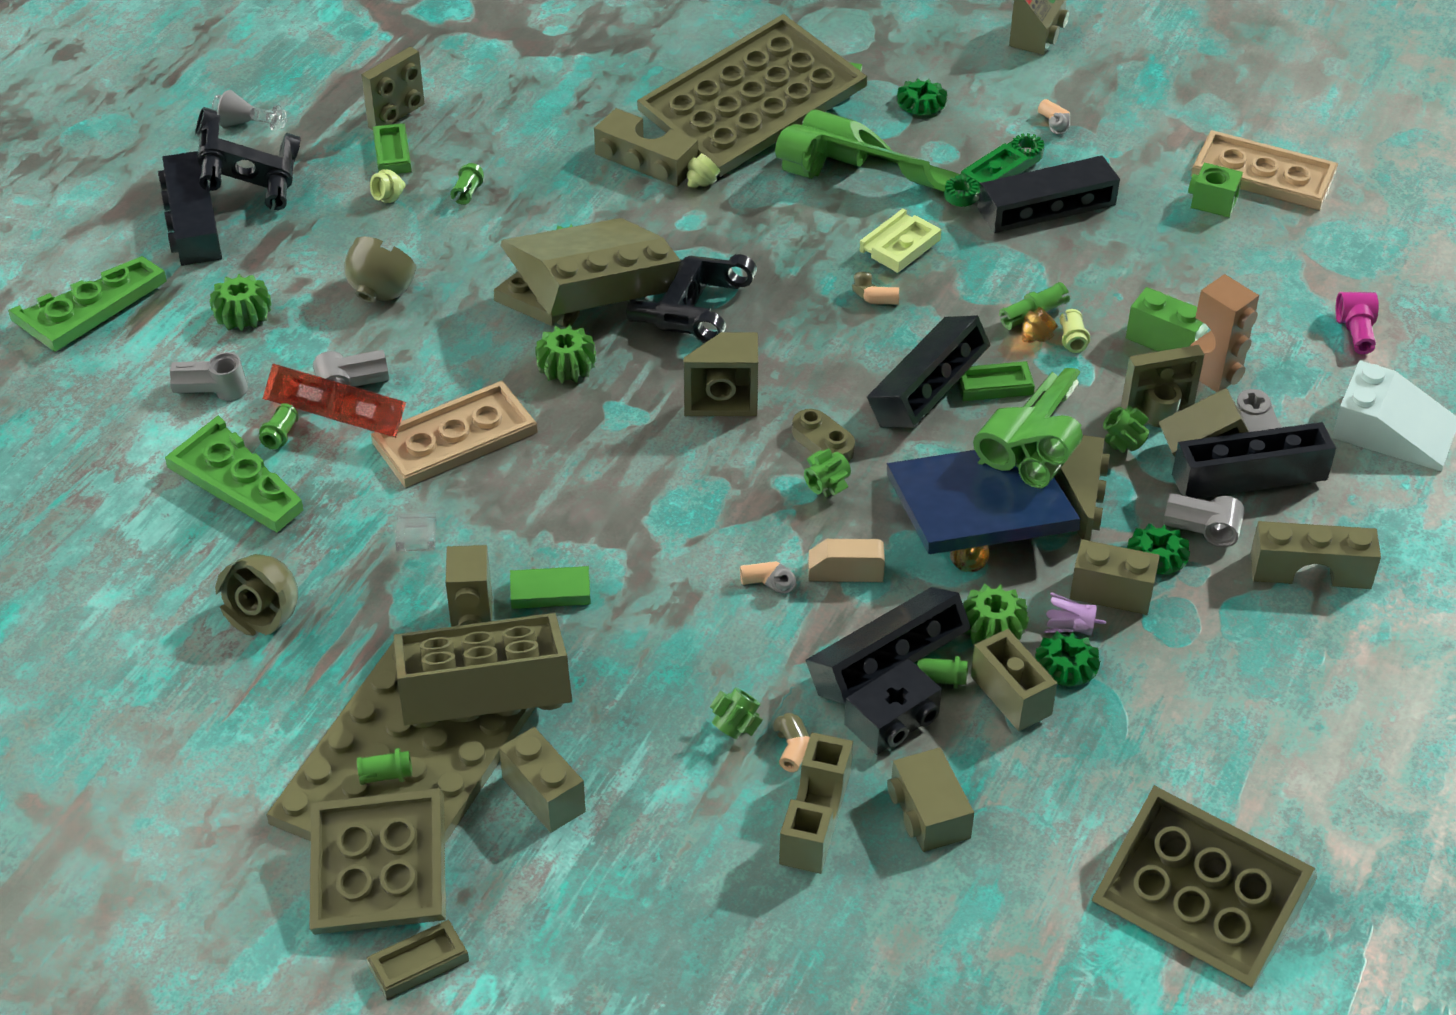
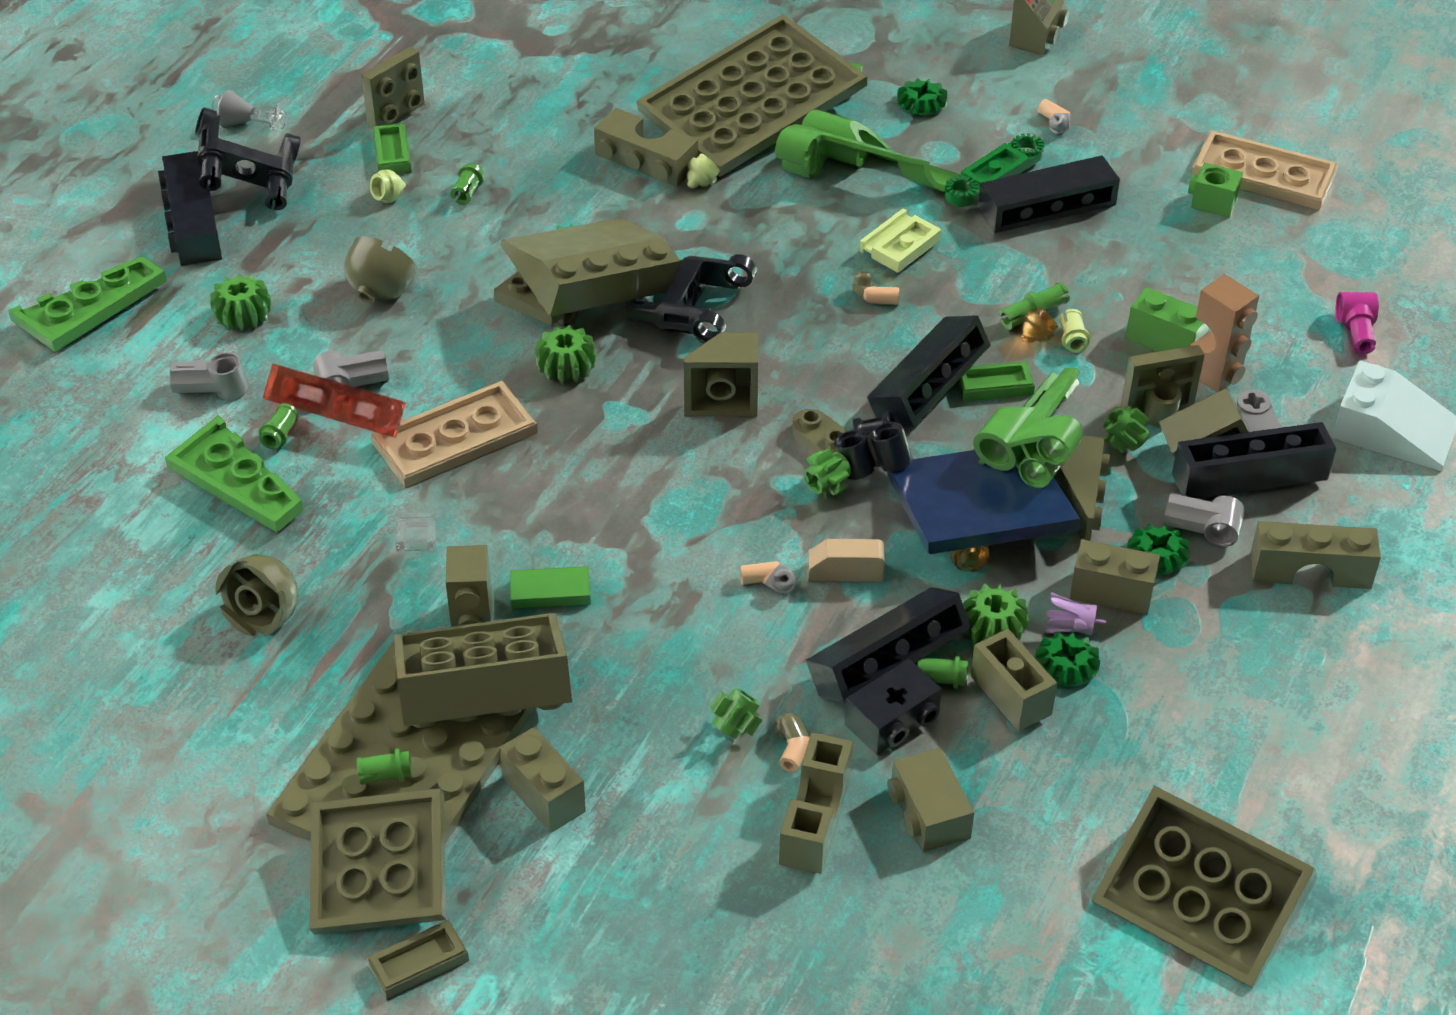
(873, 445): none -> black piece

